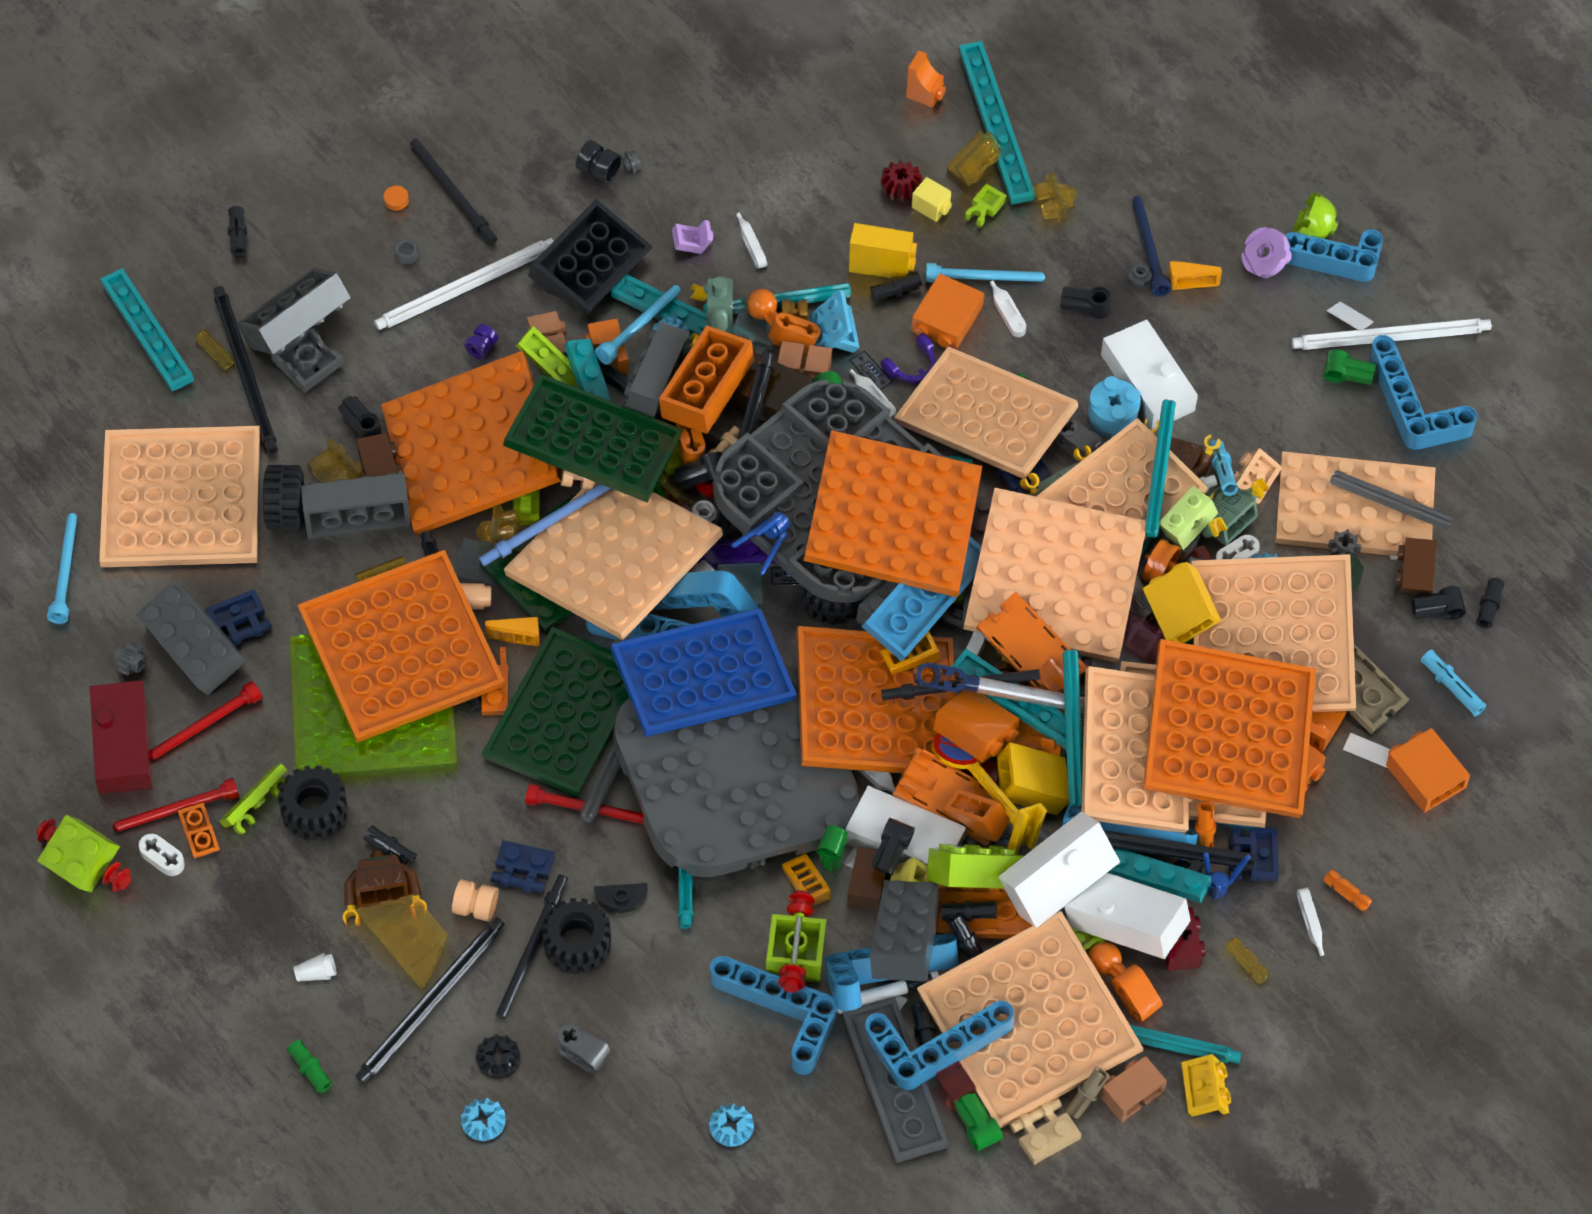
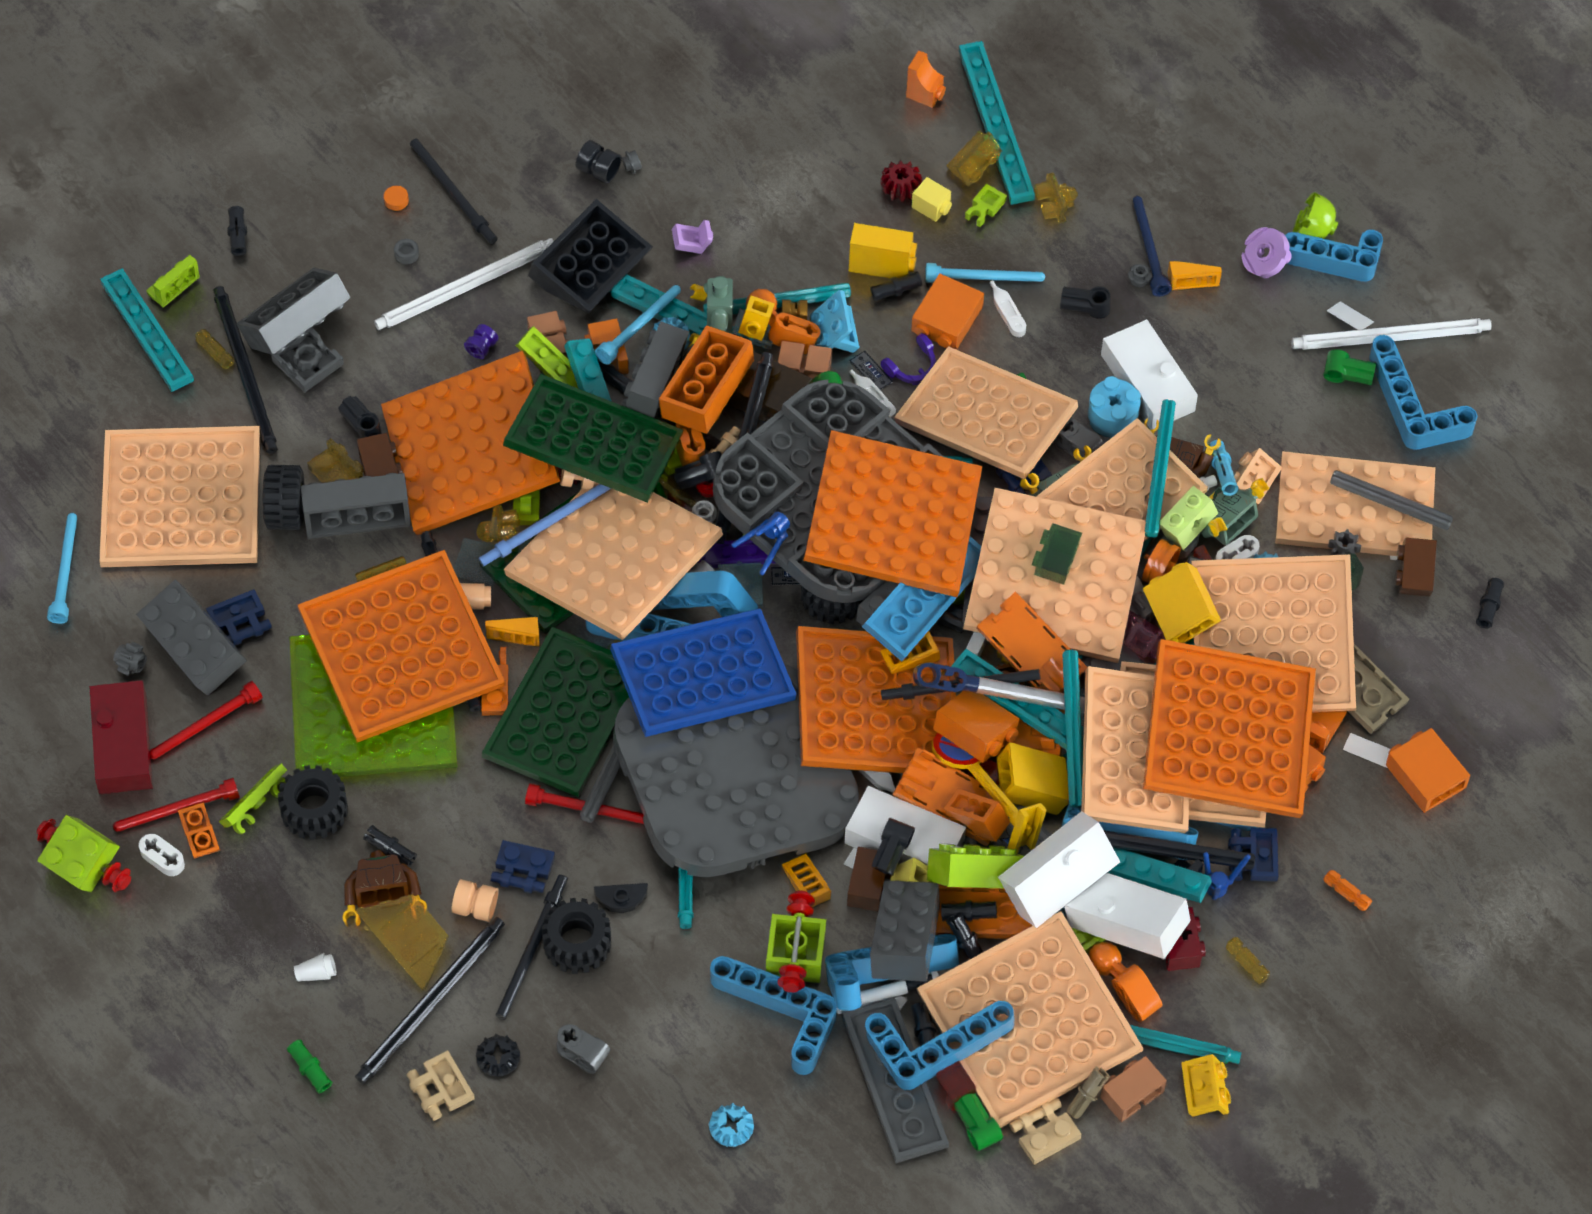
(175, 281): none -> lime bracket
(448, 1081): none -> tan plate
(476, 1129): medium azure gear -> none
(751, 243): white piece -> none
(756, 318): none -> yellow brick
(832, 848): green piece -> none
(1057, 553): none -> clear green brick
(1205, 825): orange pin -> none
(1310, 918): white piece -> none
(1445, 603): black piece -> none
(1445, 674): medium azure pin -> none

